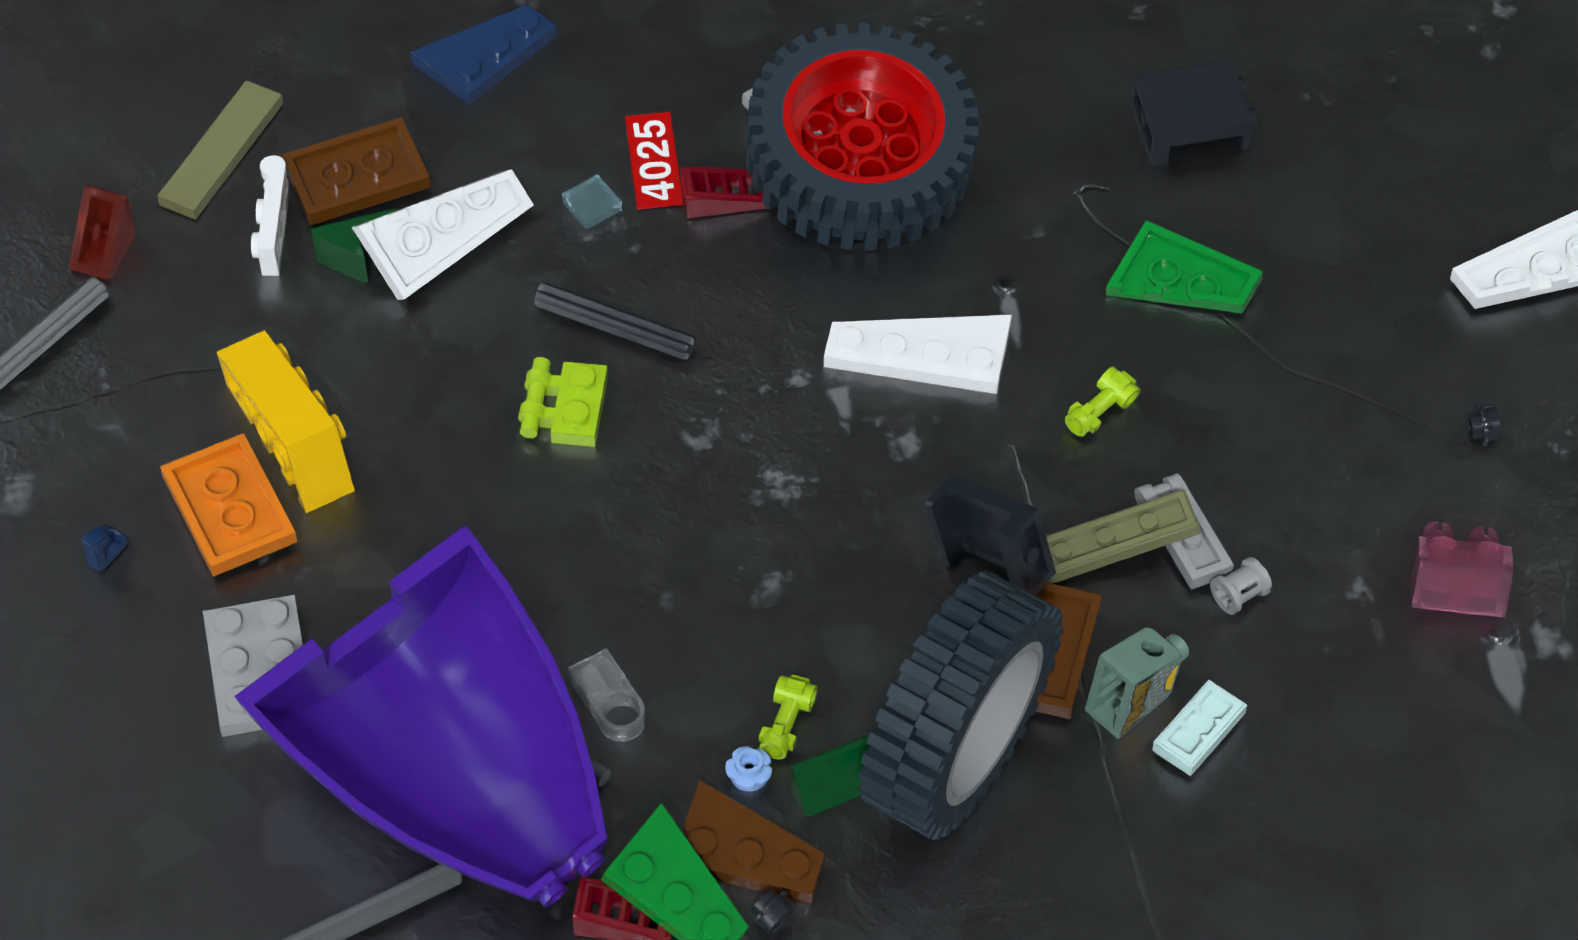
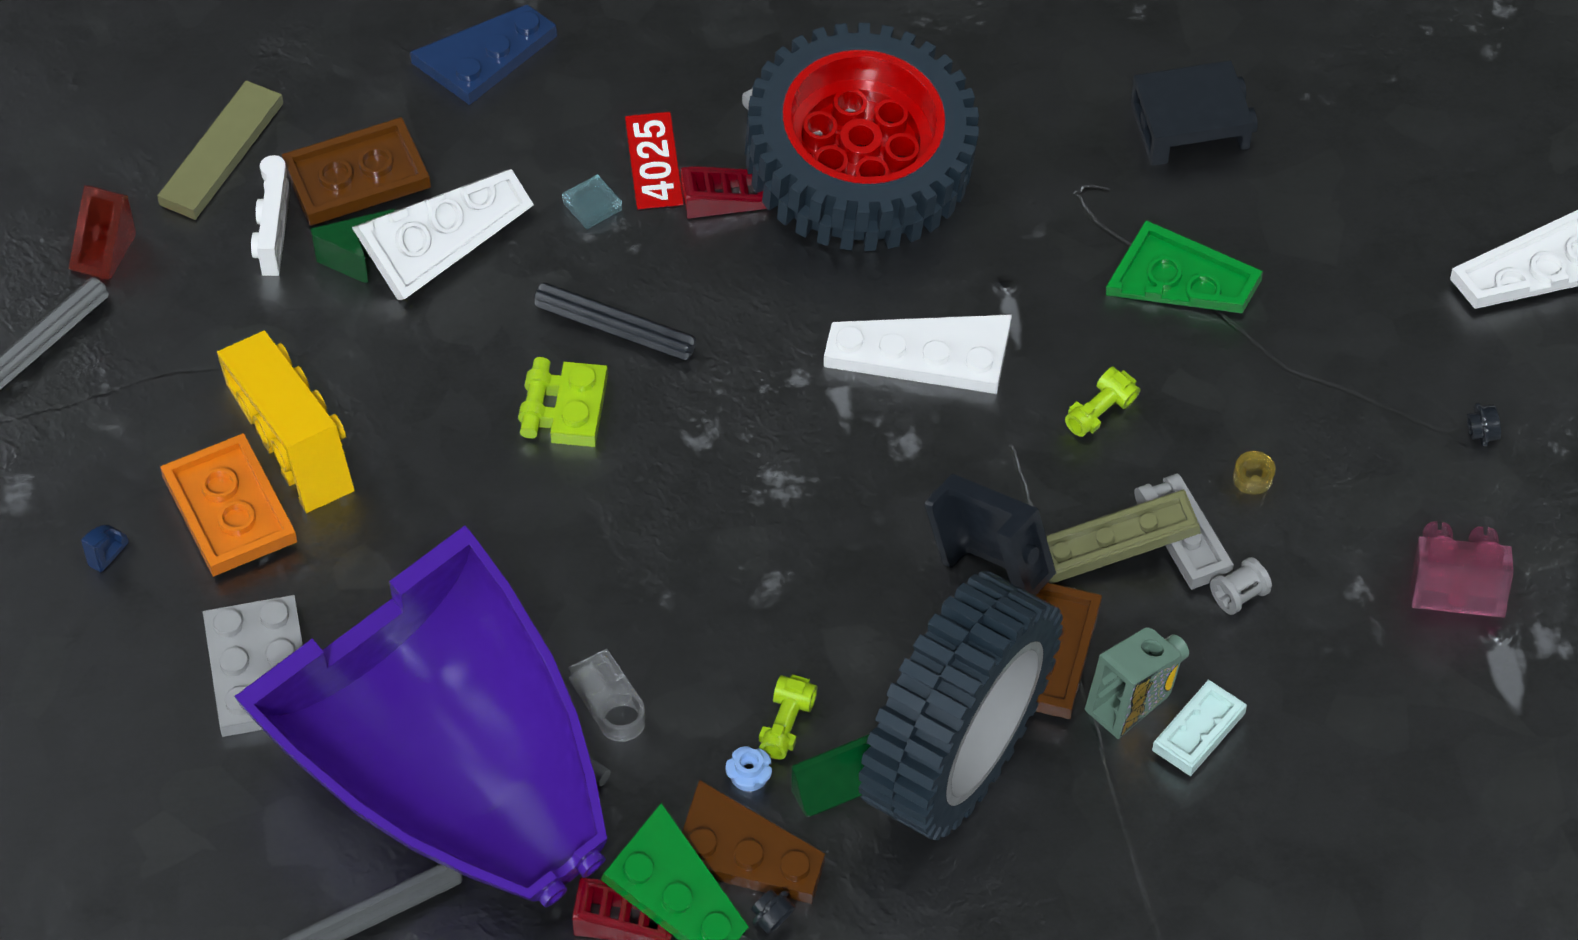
(1252, 461): none -> clear yellow bush

